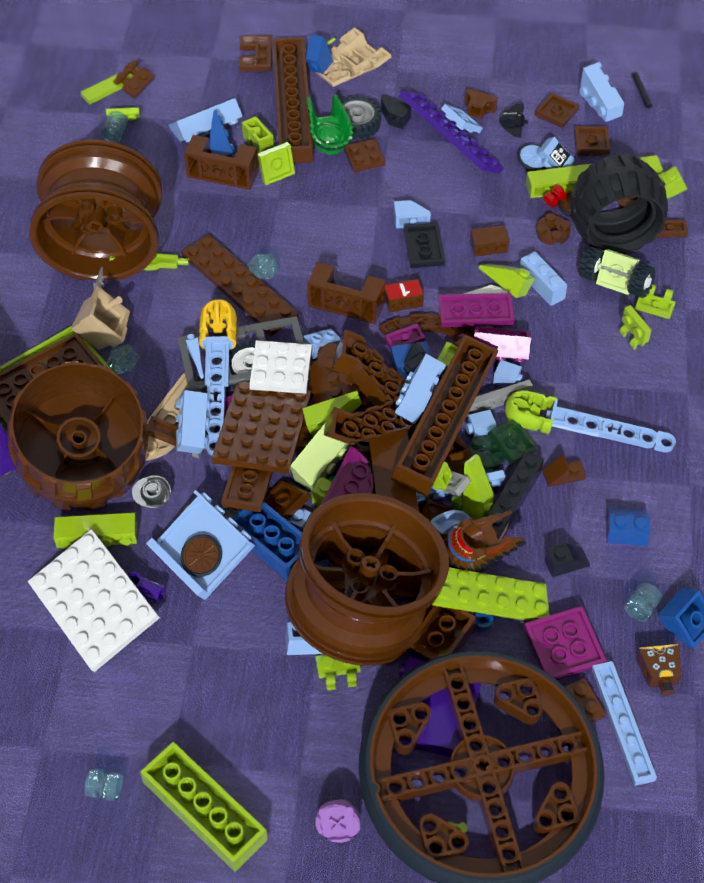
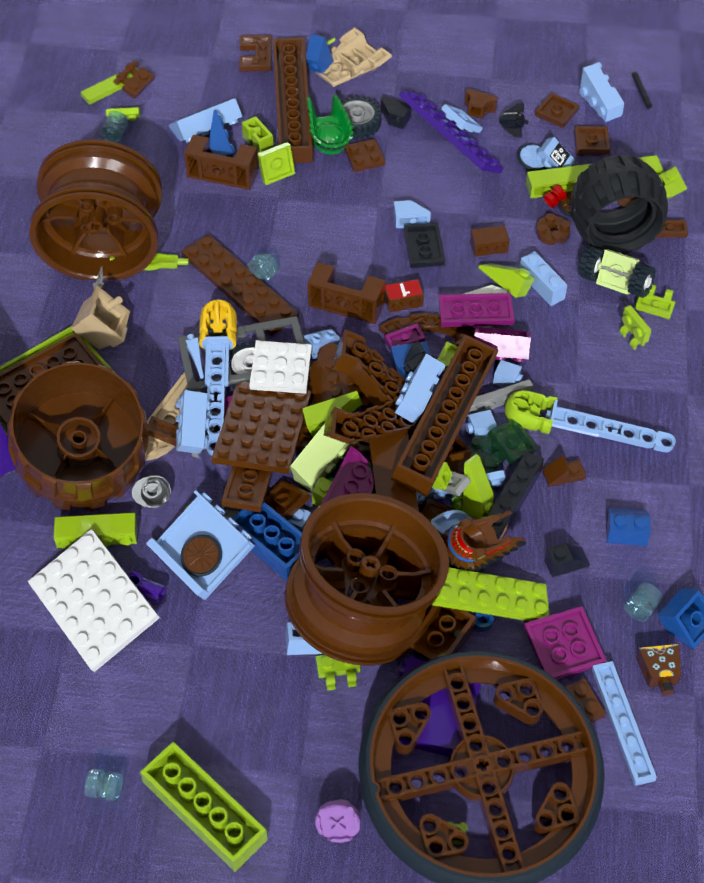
(122, 359): clear light blue brick -> none

